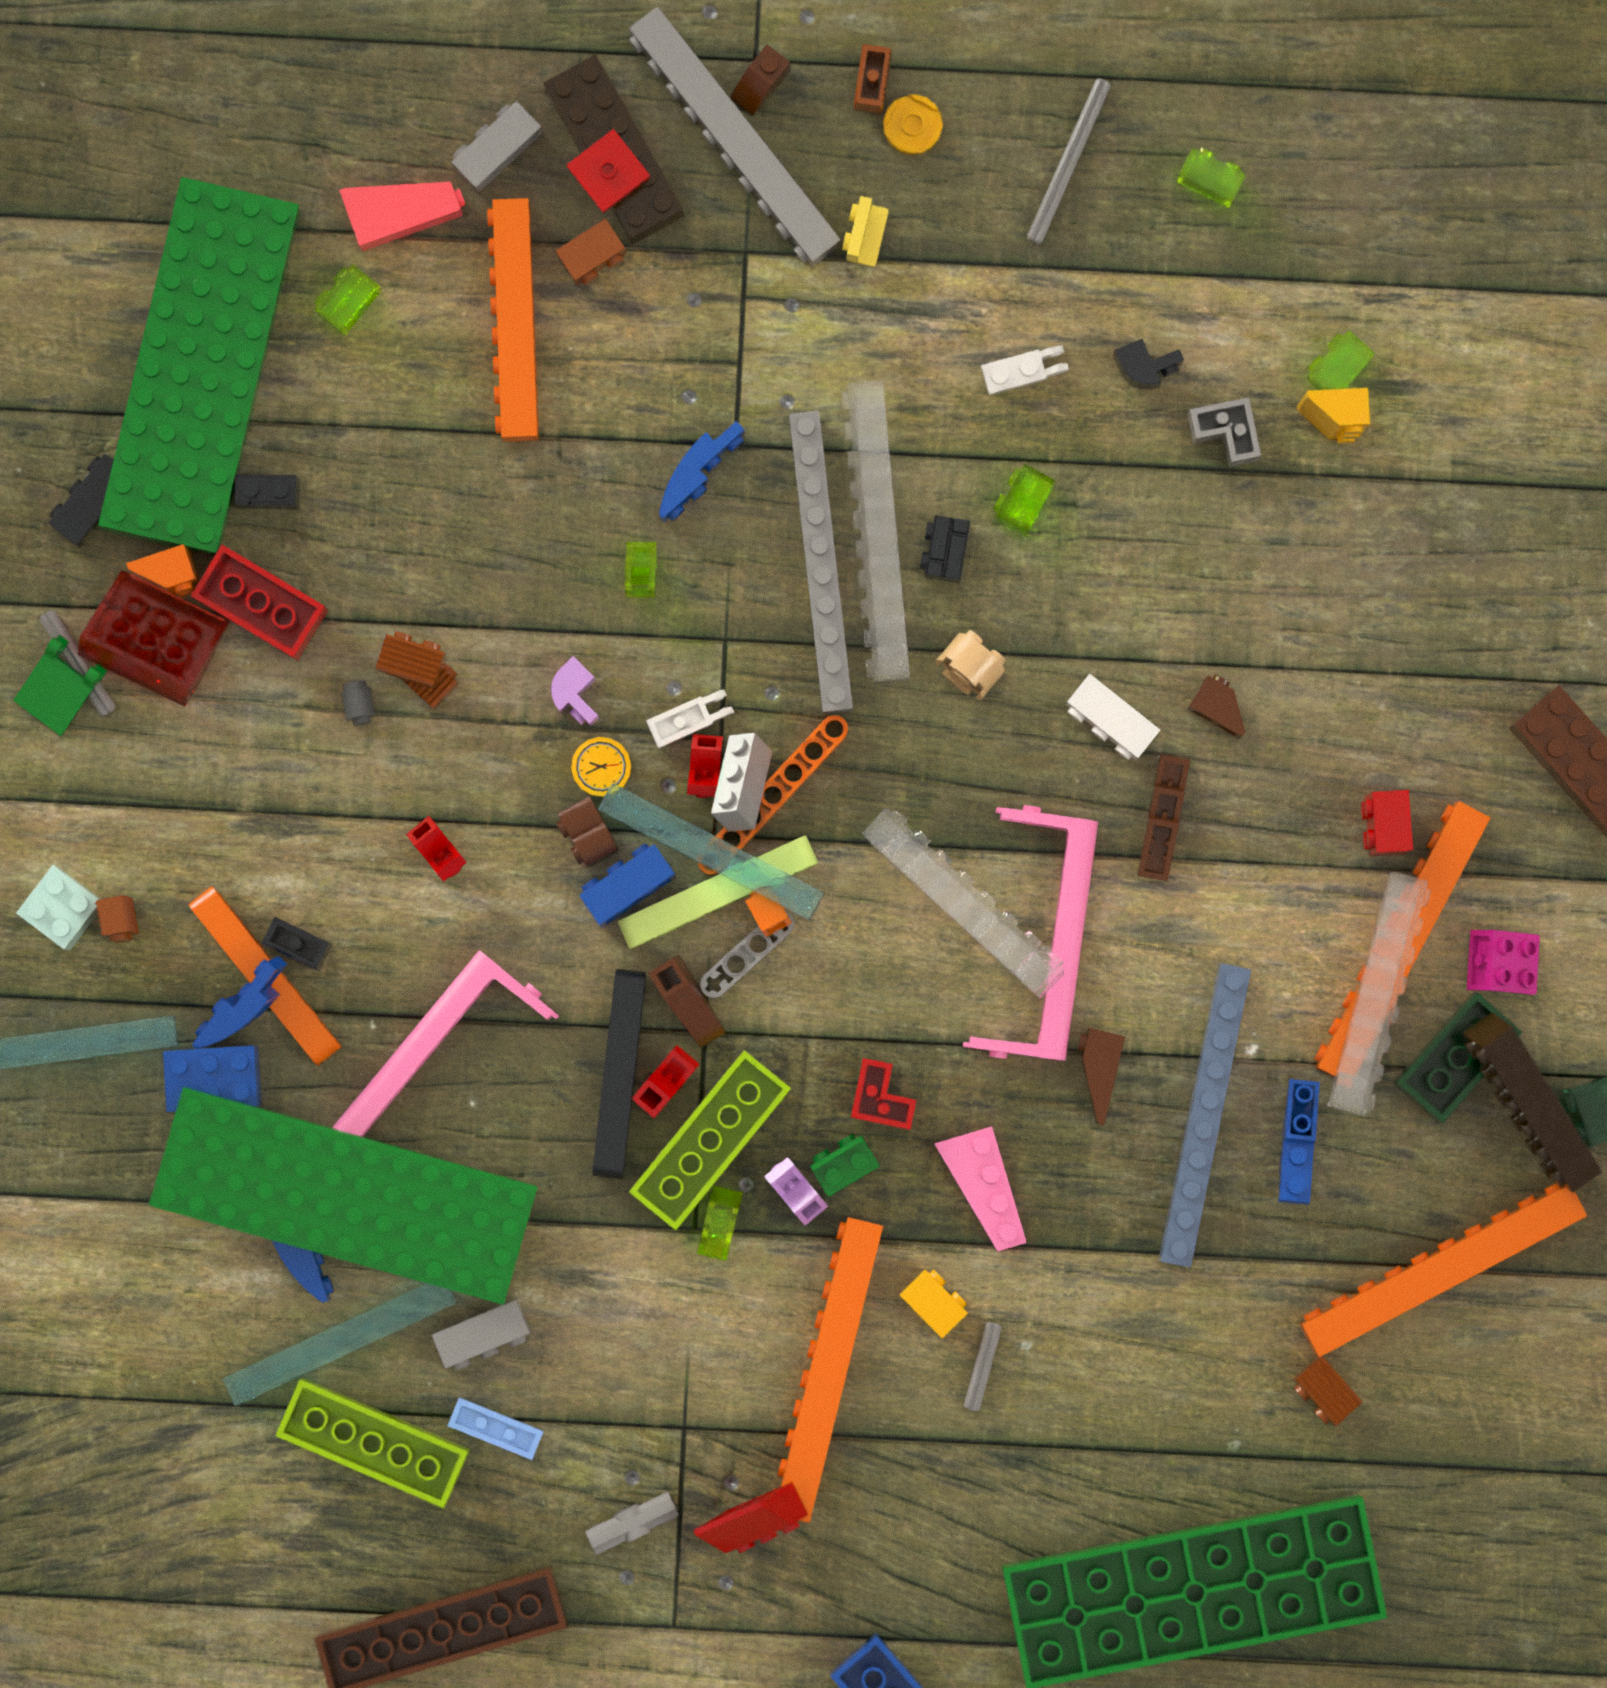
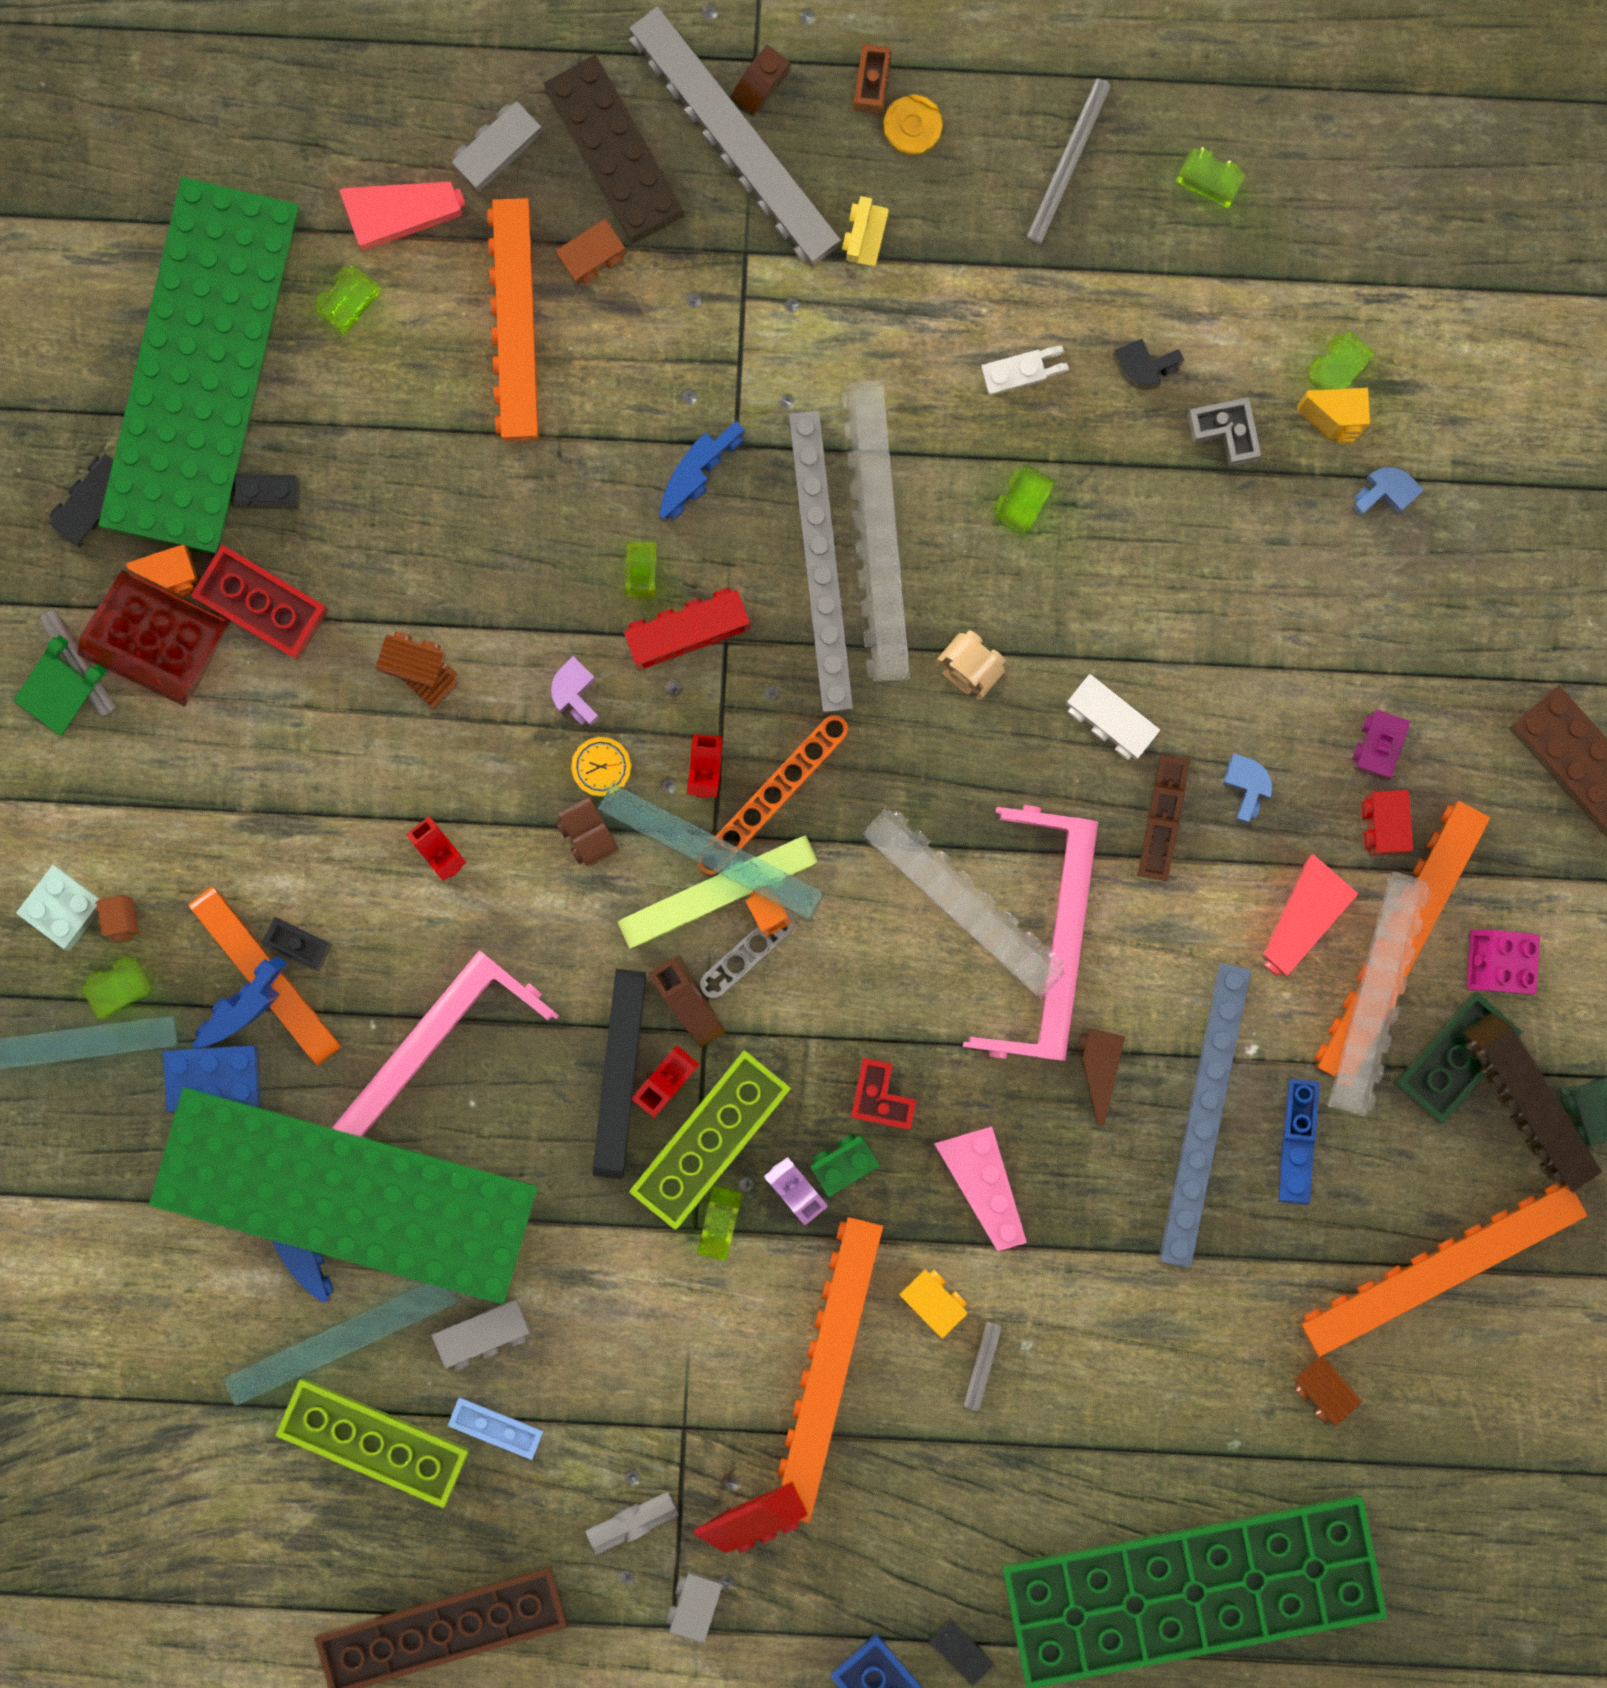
(117, 988): none -> clear neon green brick
(358, 703): dark grey brick -> none
(608, 171): red plate -> none
(626, 884): blue brick -> none
(686, 719): white hinge -> none
(687, 629): none -> red brick
(695, 1606): none -> light grey brick
(741, 782): light grey brick -> none
(946, 548): black brick -> none
(961, 1651): none -> black brick
(1218, 705): reddish brown slope -> none
(1253, 780): none -> medium blue brick
(1308, 913): none -> coral slope
(1381, 744): none -> magenta brick
(1392, 485): none -> medium blue brick

